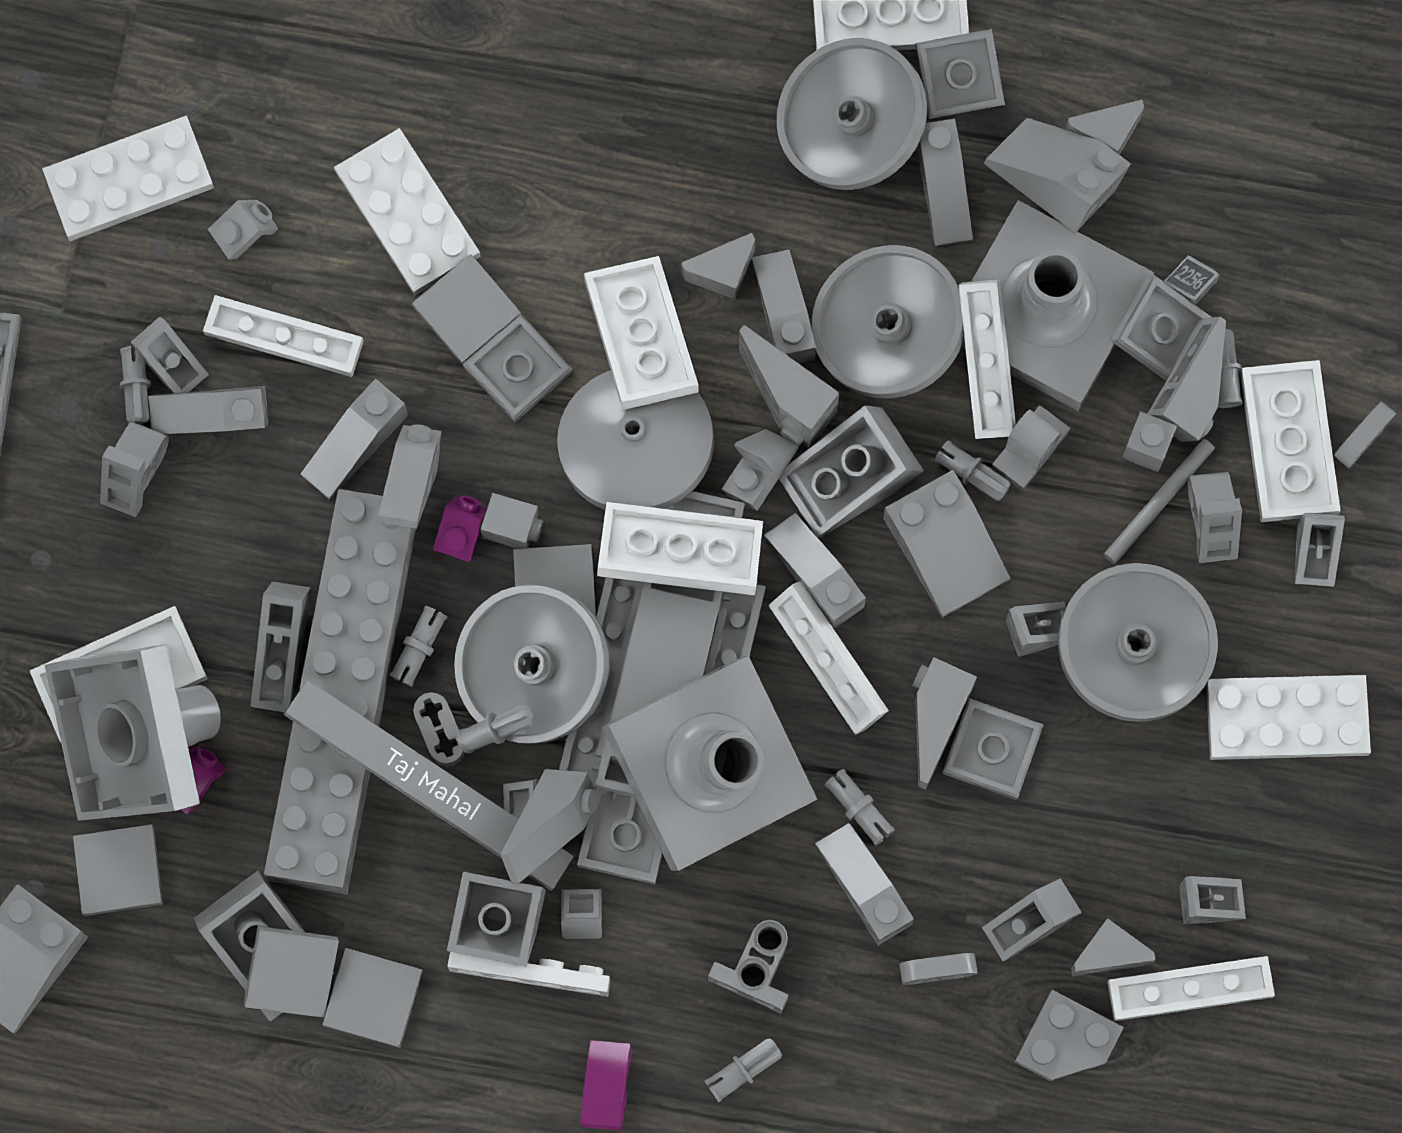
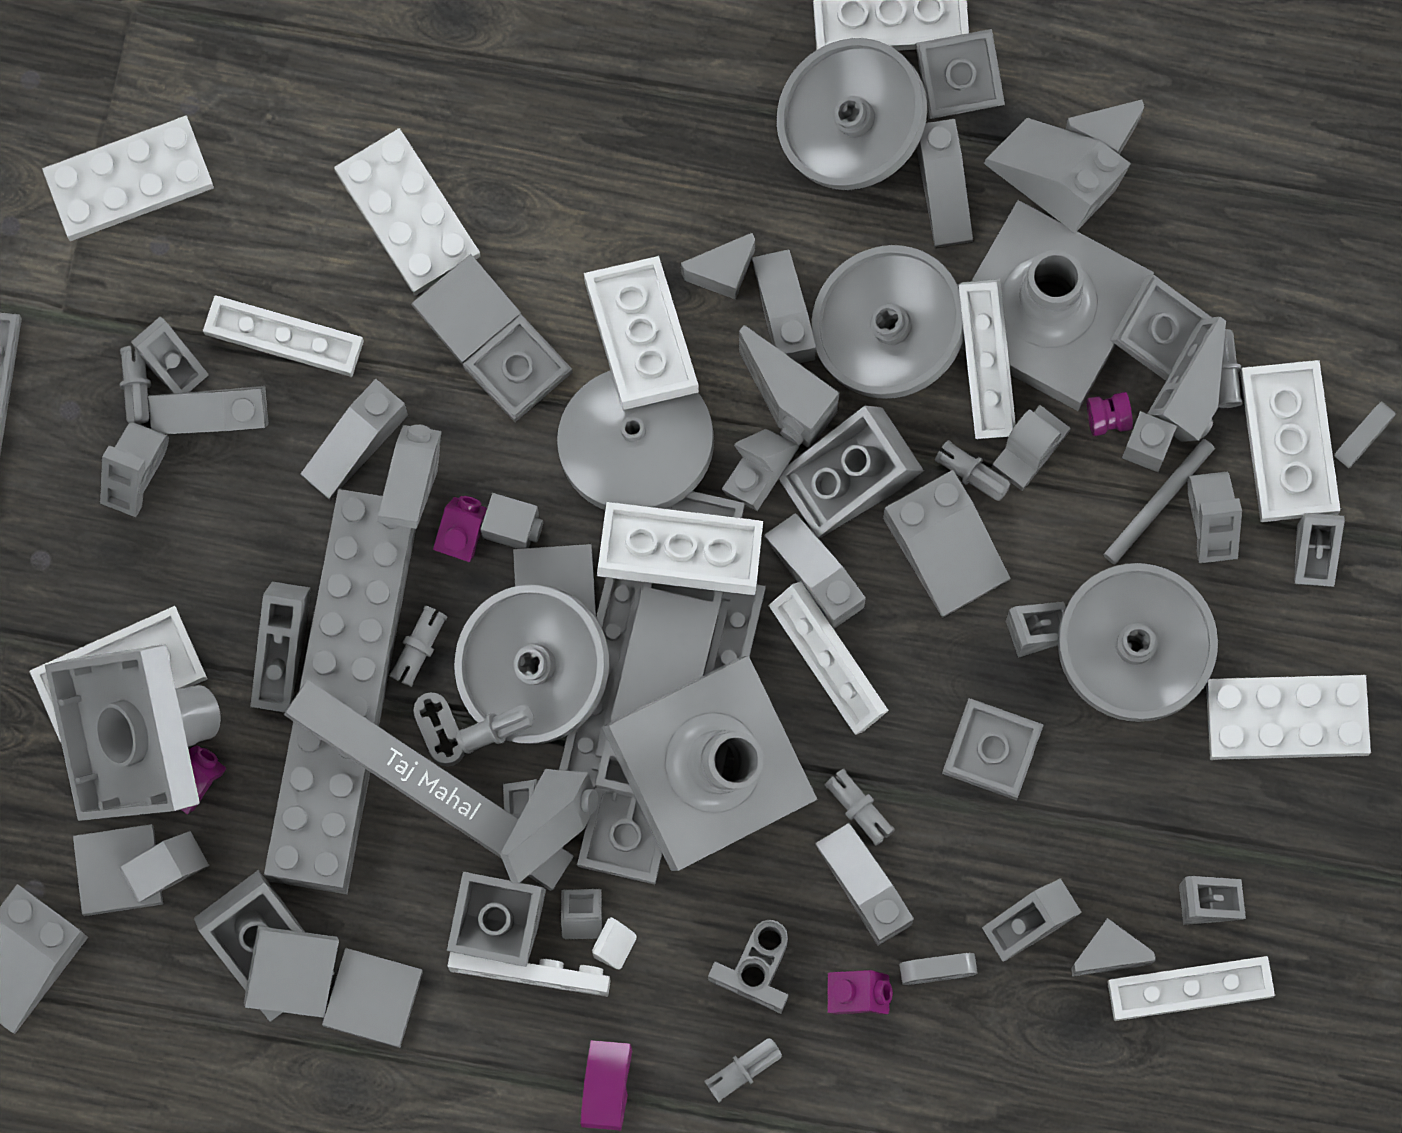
(164, 866): none -> light grey slope
(242, 227): light grey bracket -> none
(614, 944): none -> white slope
(859, 992): none -> magenta bracket
(938, 704): light grey slope -> none
(1067, 1039): light grey plate -> none
(1109, 414): none -> magenta wheel
(1192, 279): slope -> none

